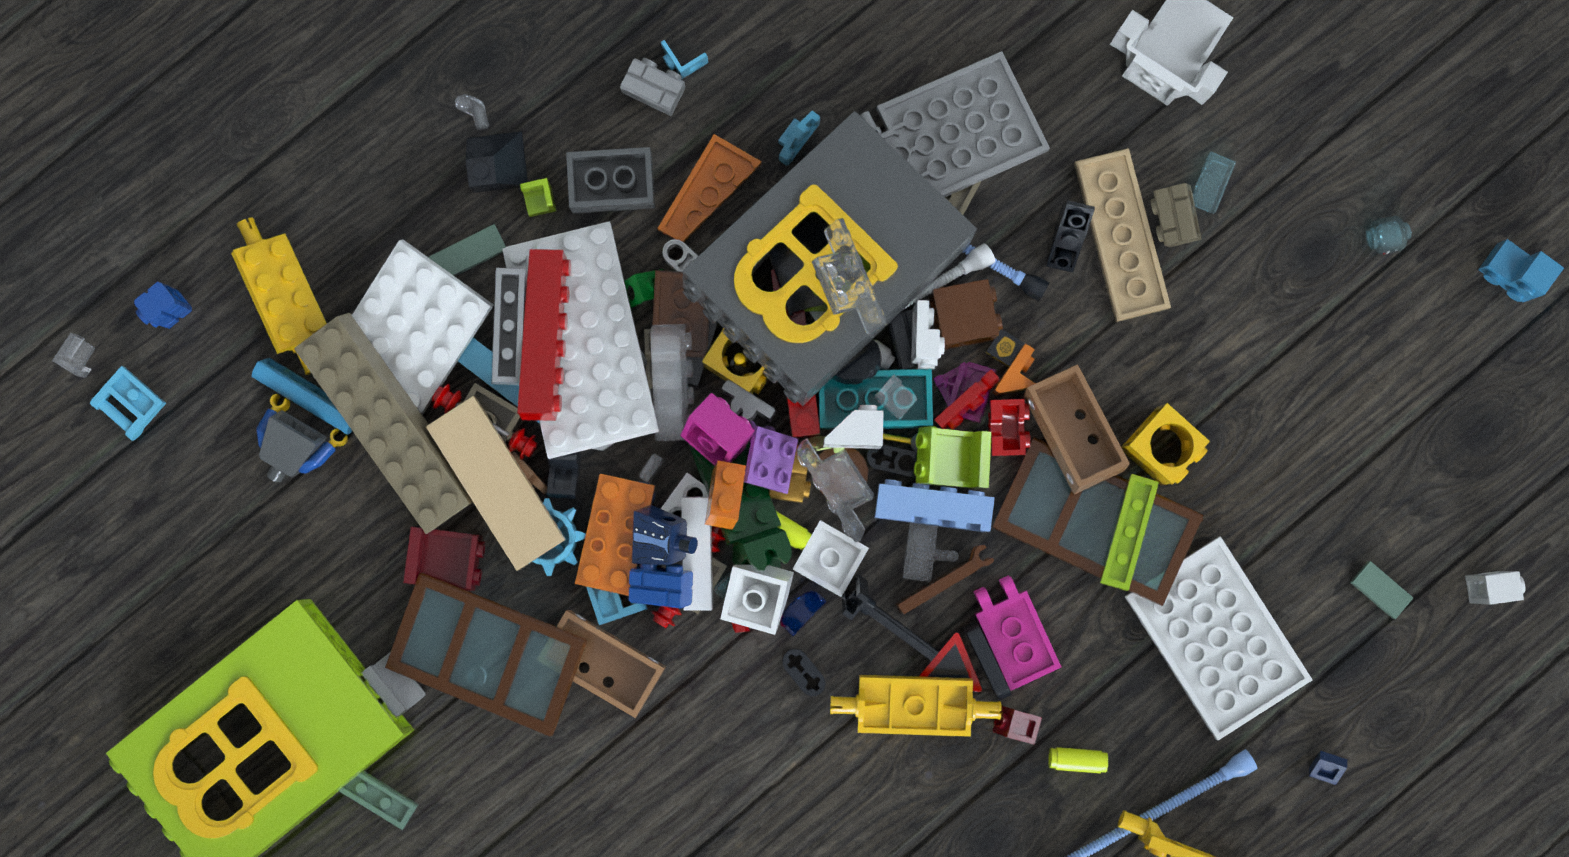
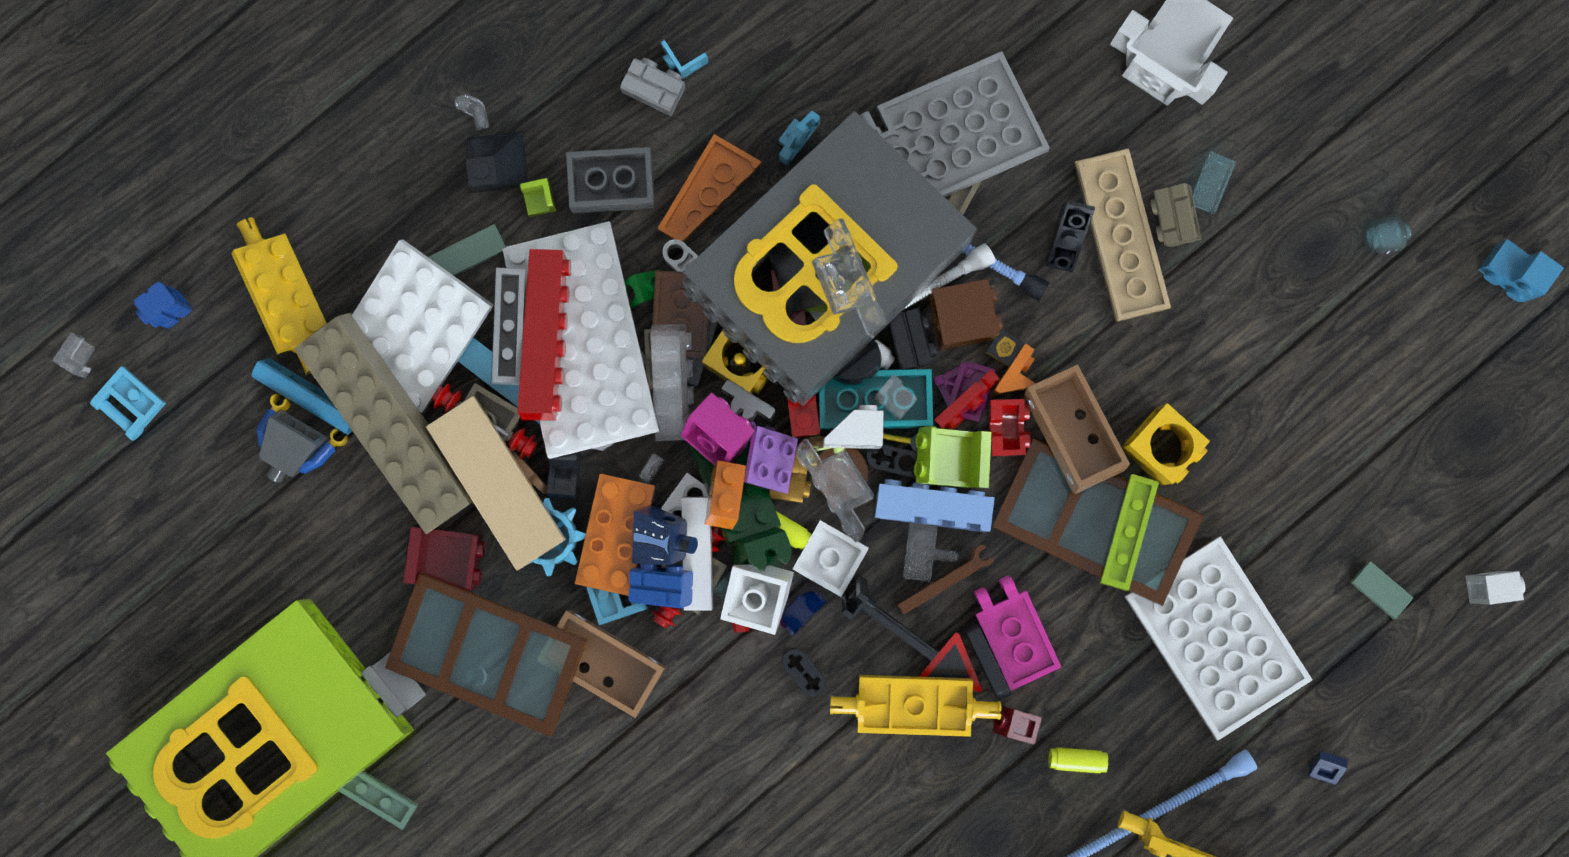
(926, 342): white plate -> none

